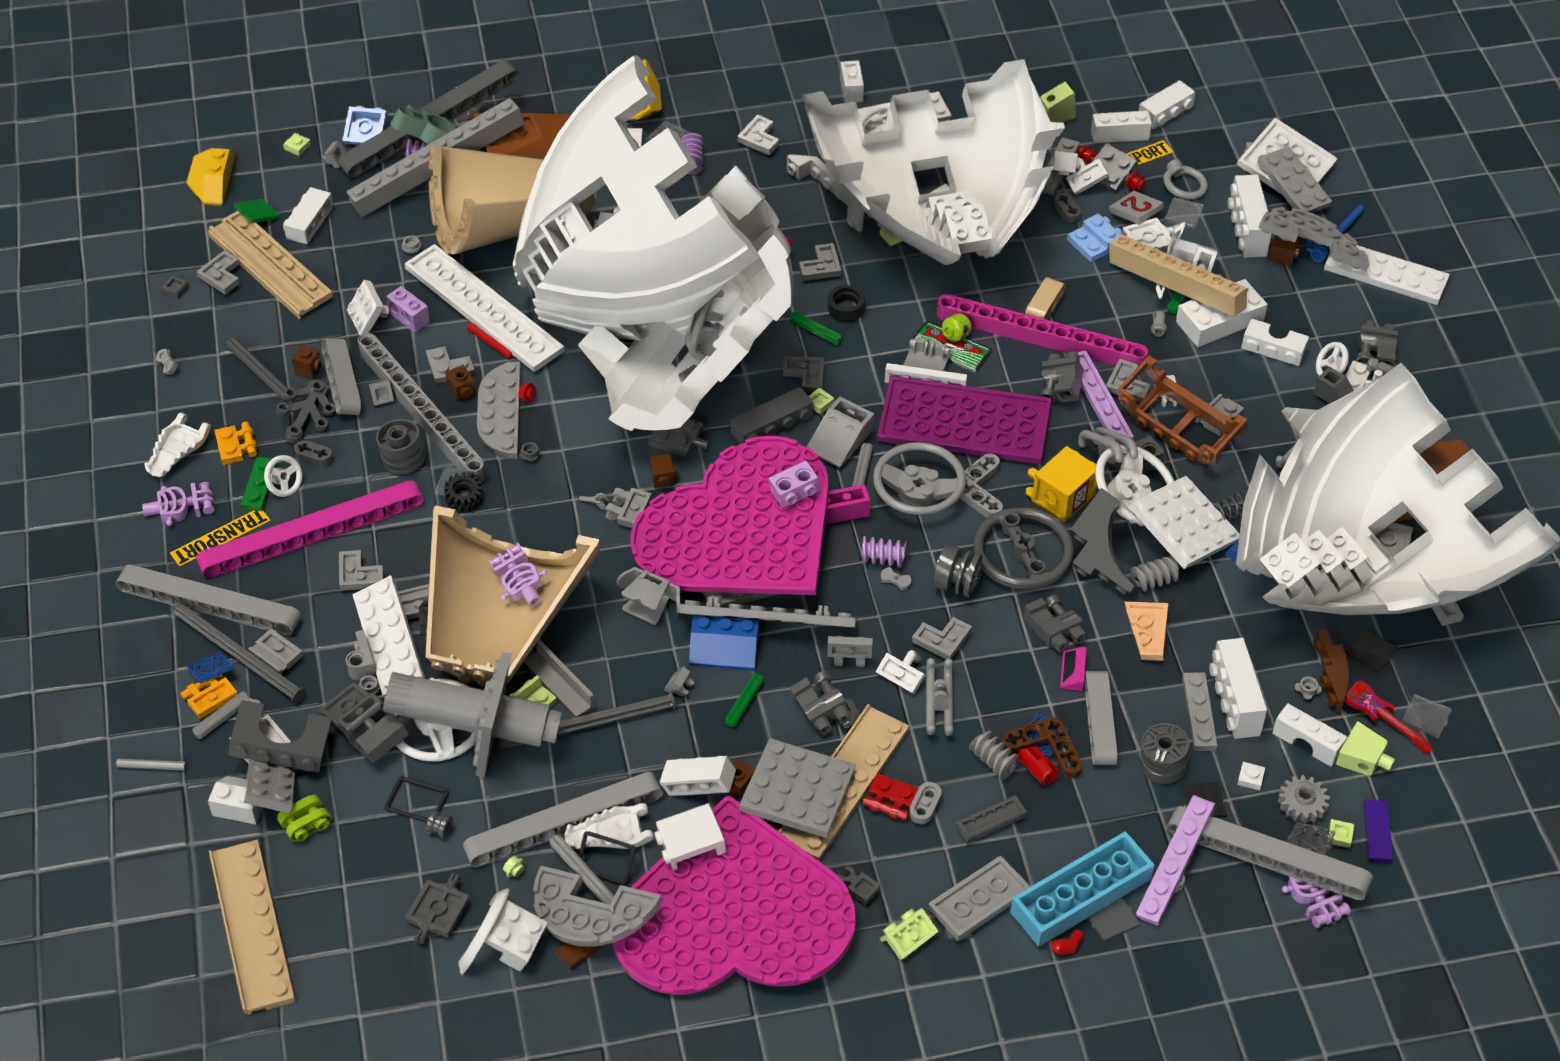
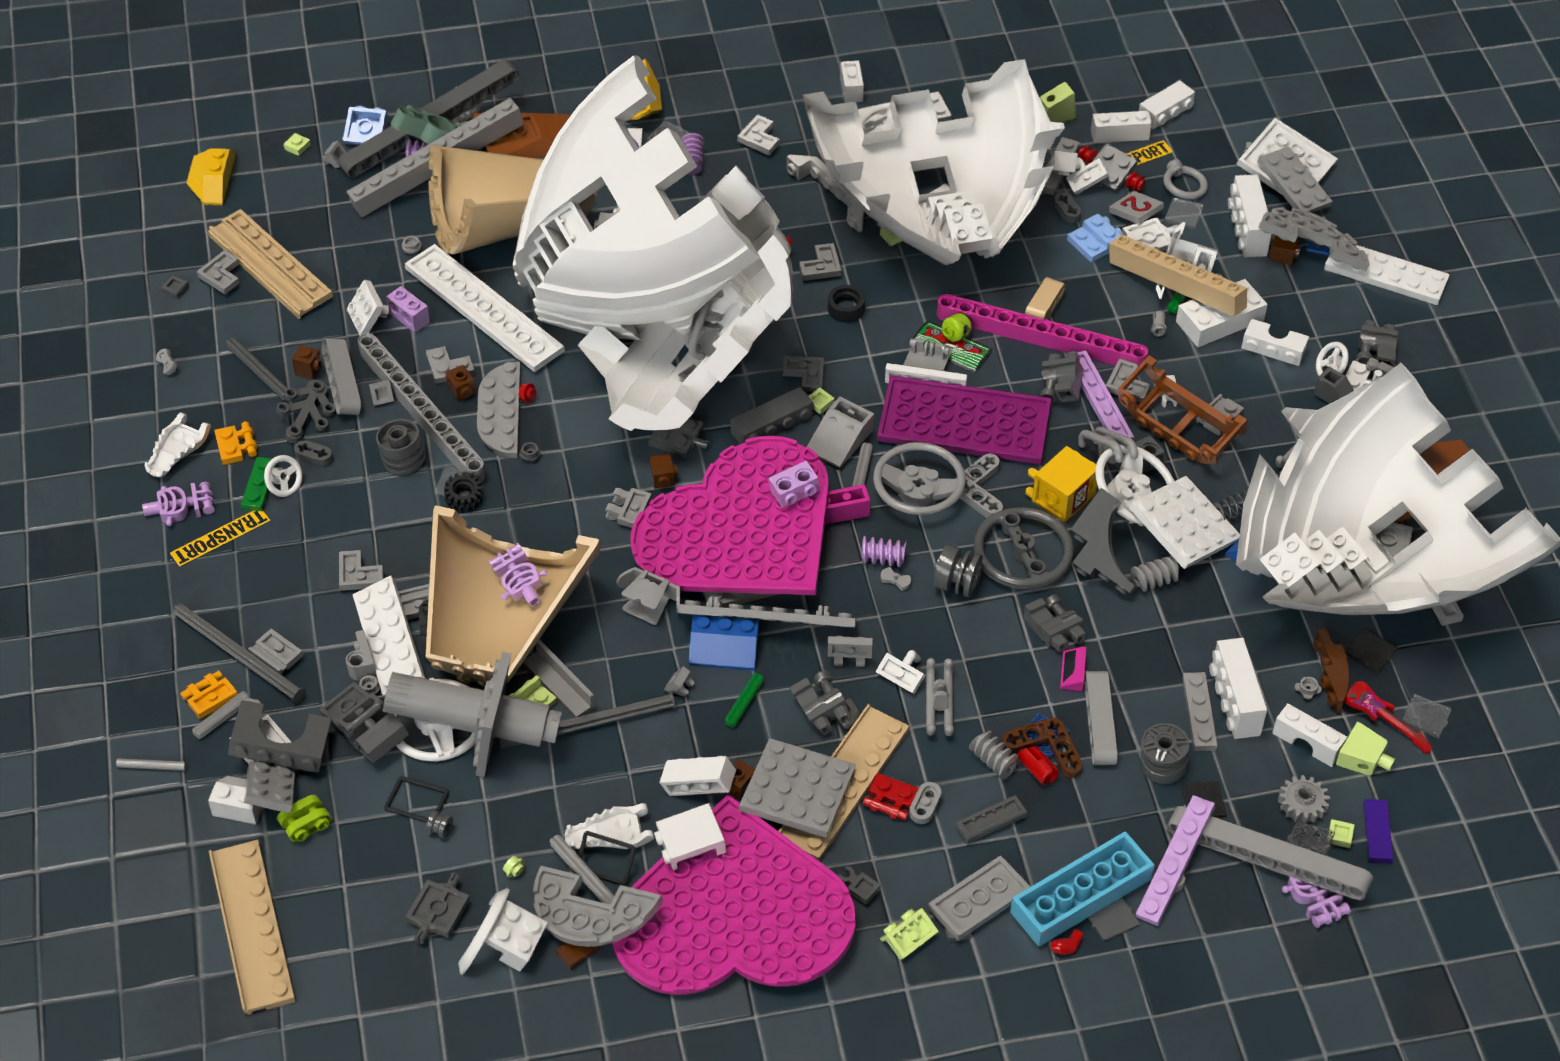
(208, 599): light grey beam -> none
(209, 667): blue piece -> none
(256, 210): green piece -> none
(308, 215): white brick -> none
(309, 529): dark pink beam -> none
(489, 340): red bar -> none
(553, 821): light grey beam -> none
(599, 500): light grey hand -> none
(815, 328): green axle -> none
(944, 642): light grey plate -> none
(1148, 627): light nougat wing -> none
(1251, 776): white plate -> none
(1320, 252): blue piece -> none

